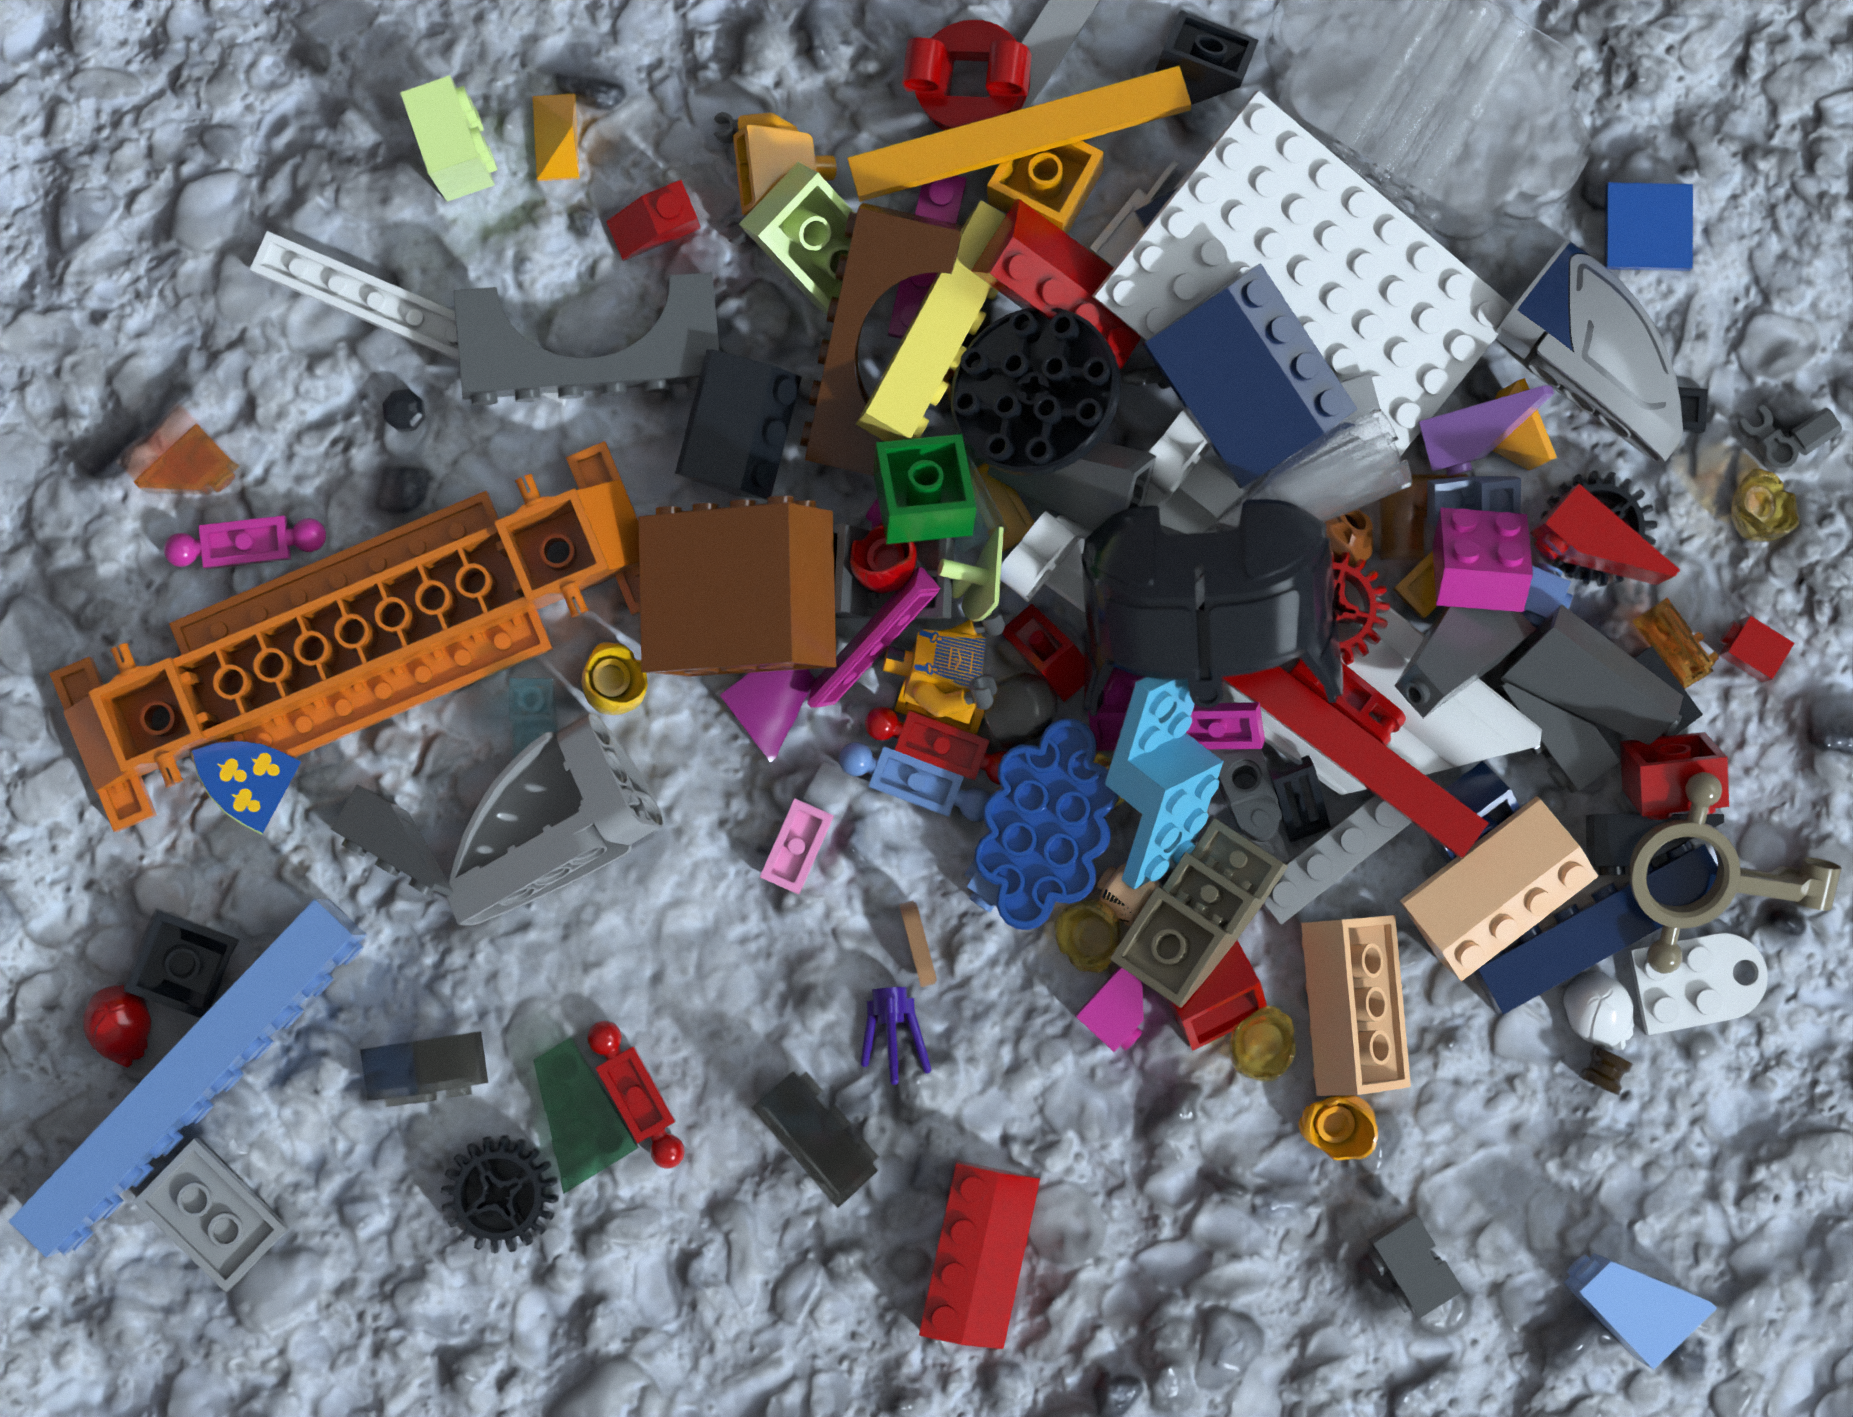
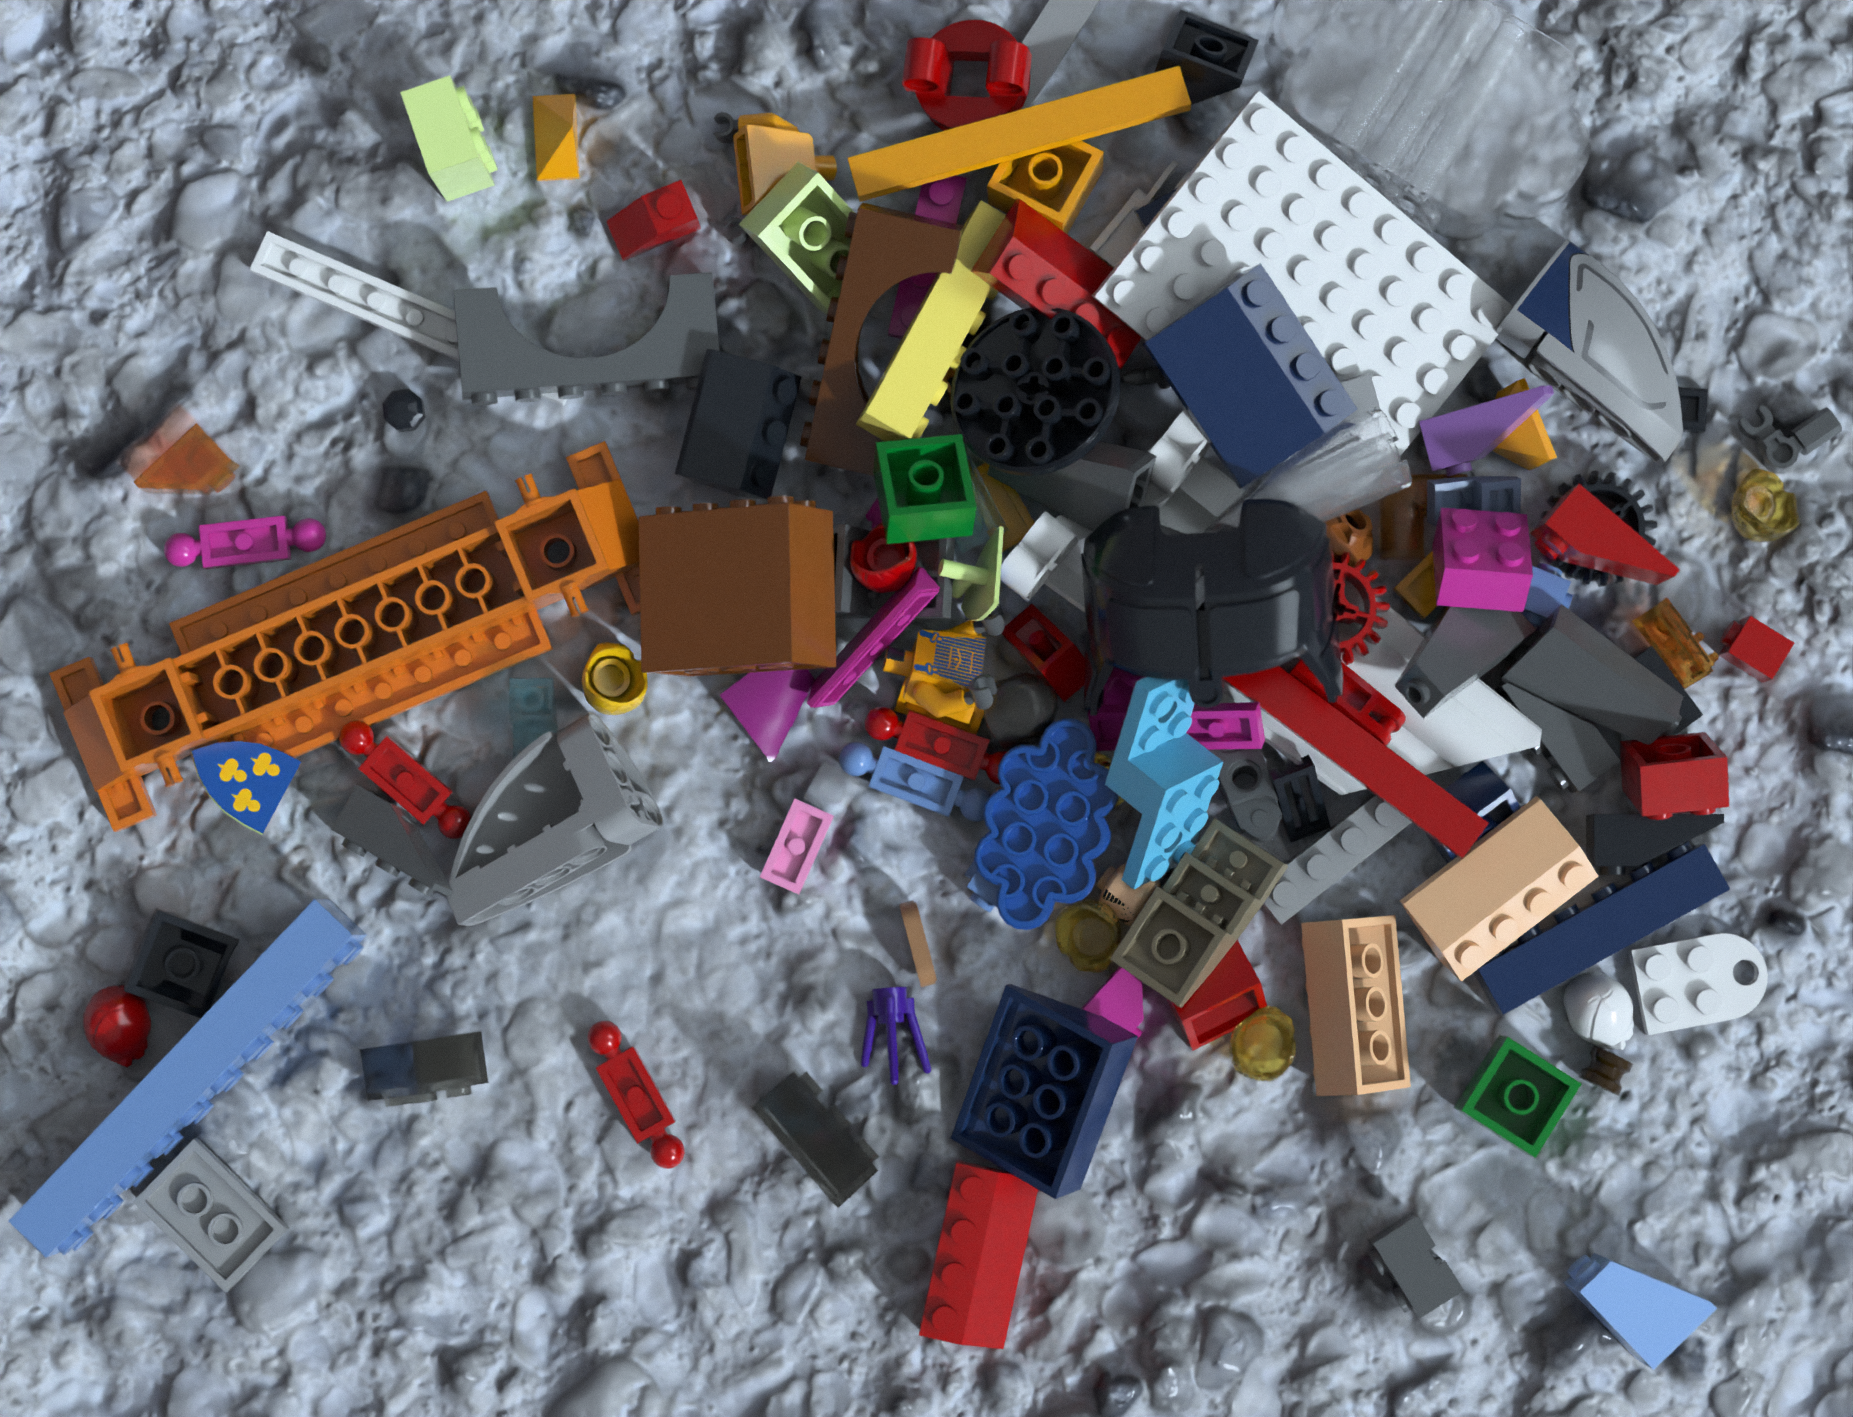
(404, 779): none -> red plate
(510, 1211): black gear -> none
(580, 1115): clear green wing -> none
(1043, 1090): none -> dark blue slope
(1340, 1127): light orange hair -> none
(1517, 1095): none -> green brick
(1649, 226): blue tile -> none
(1809, 886): dark tan piece -> none

